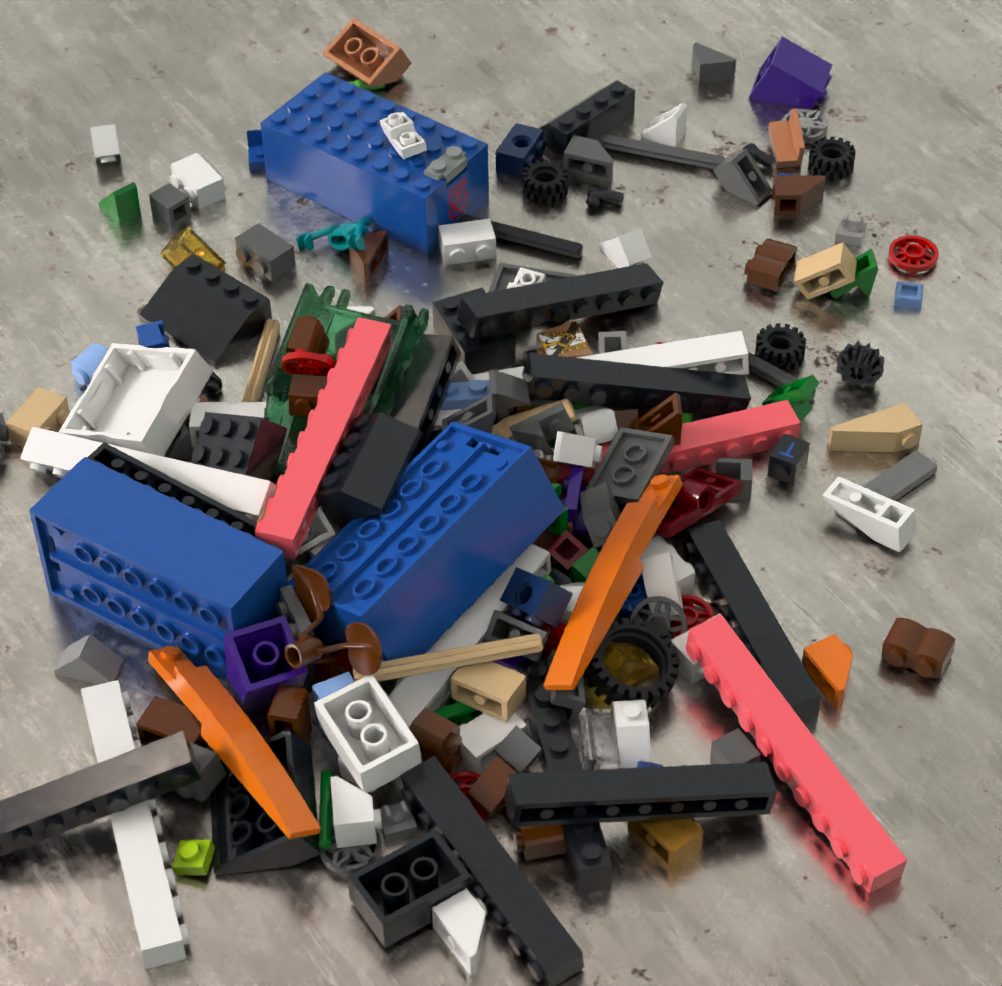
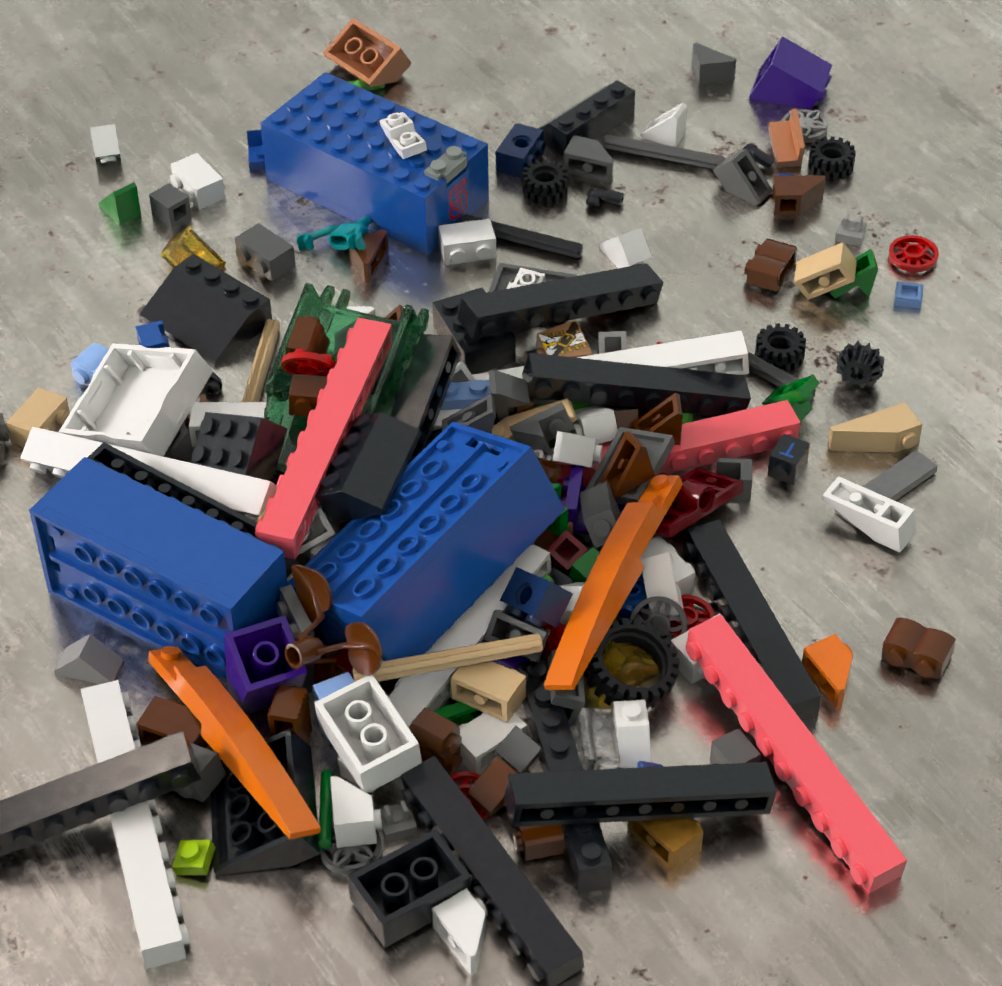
(628, 466): none -> reddish brown slope

